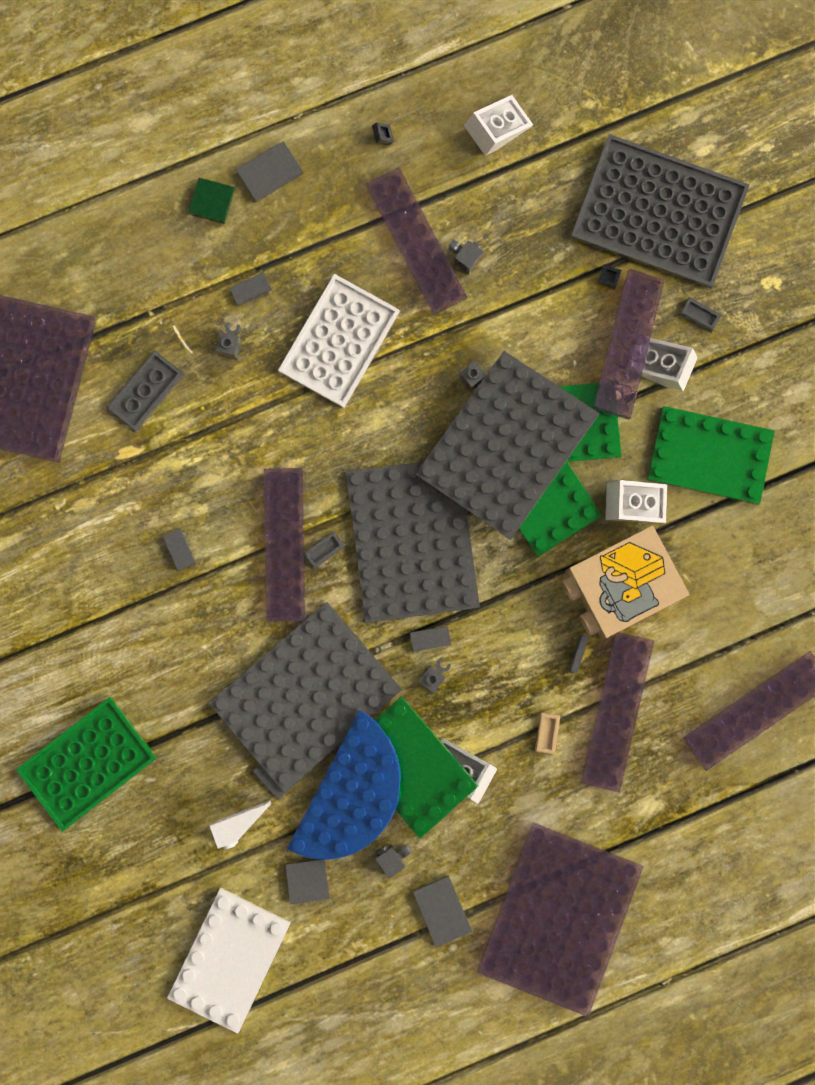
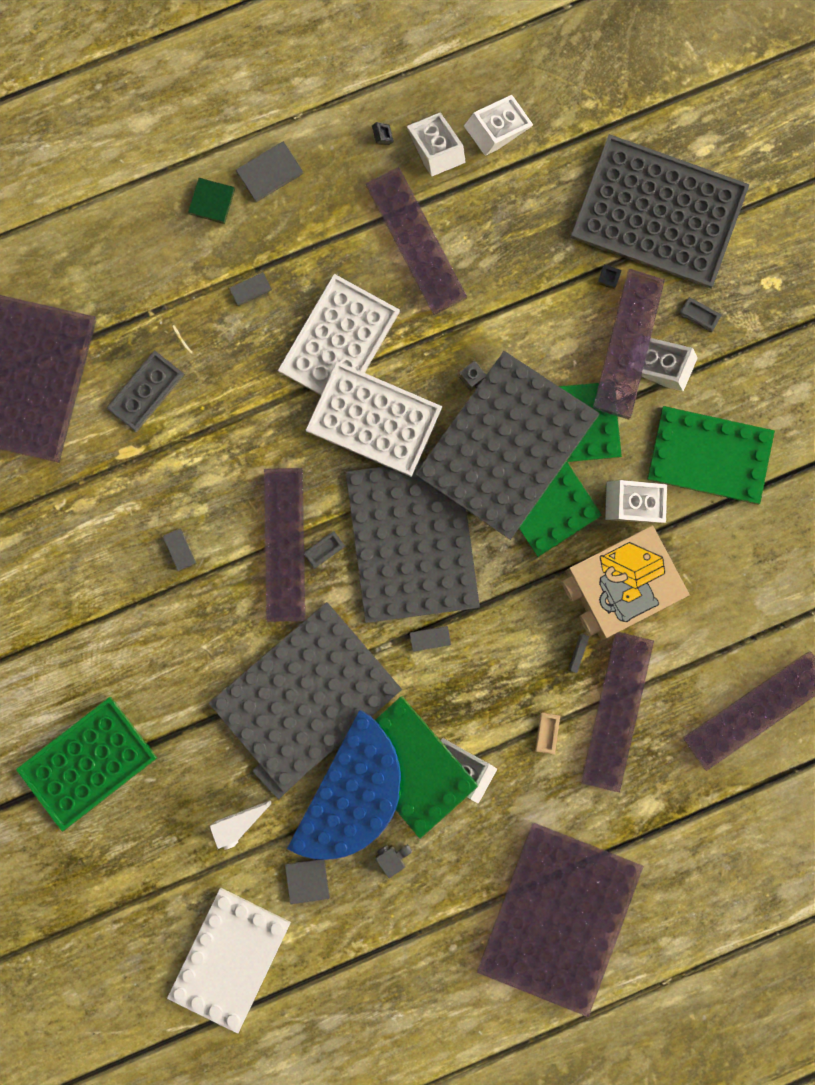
(229, 343): dark grey brick -> none
(374, 419): none -> white plate
(433, 677): dark grey brick -> none
(437, 144): none -> white slope
(442, 911): dark grey tile -> none
(467, 256): dark grey brick -> none

